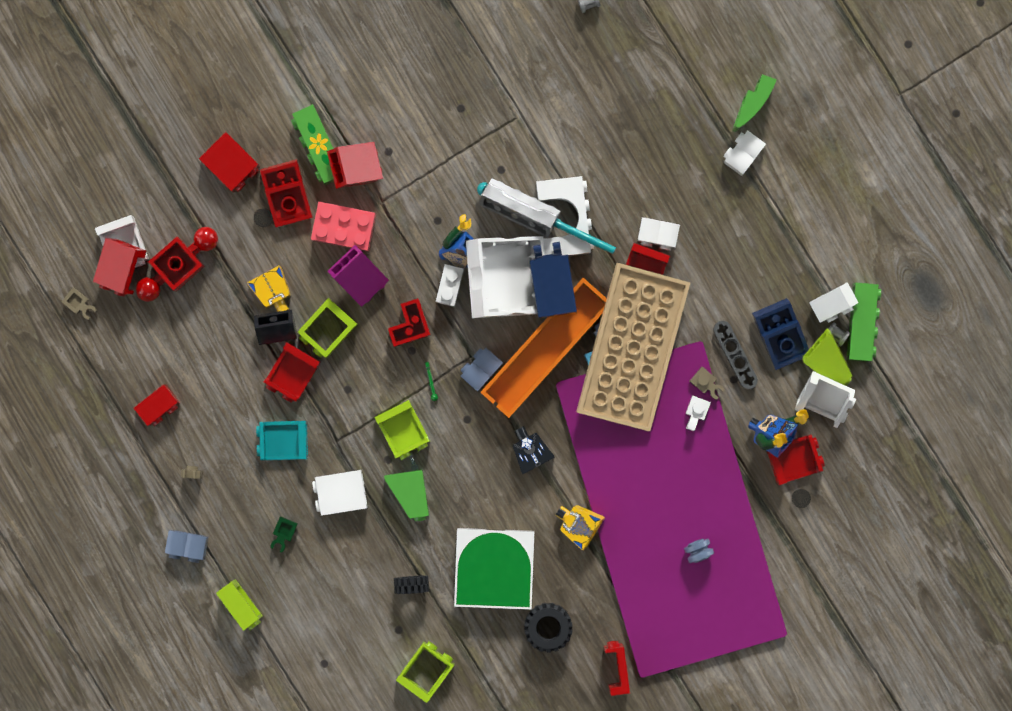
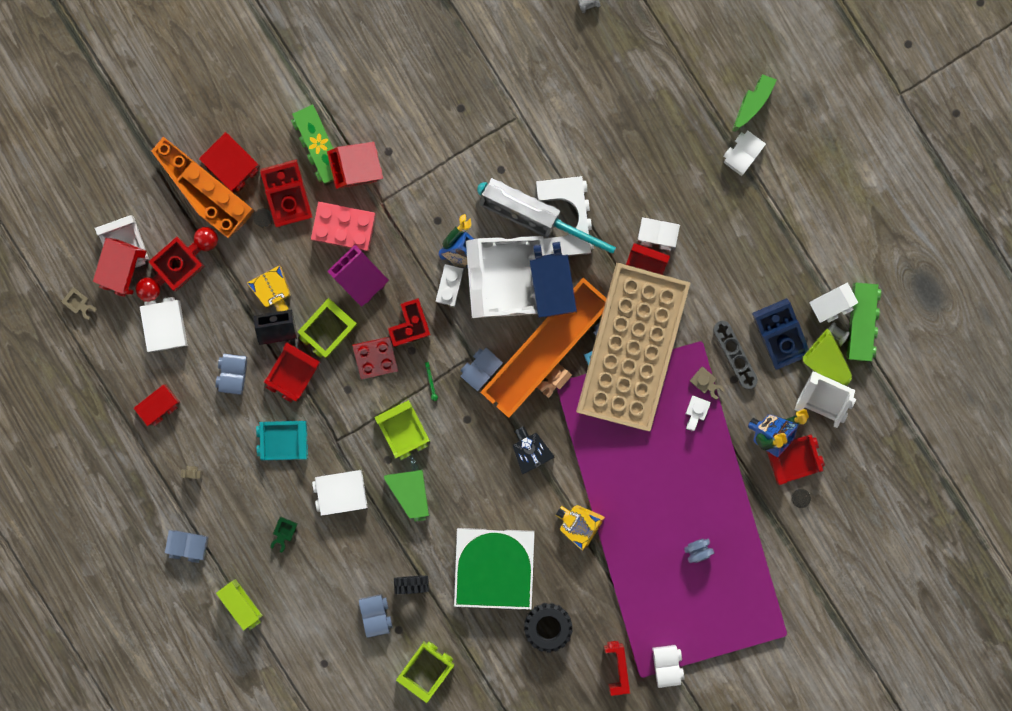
(163, 325): none -> white brick
(202, 190): none -> orange wedge
(232, 374): none -> sand blue brick
(374, 615): none -> sand blue brick
(375, 357): none -> hinge
(556, 378): none -> light nougat plate
(667, 666): none -> white brick

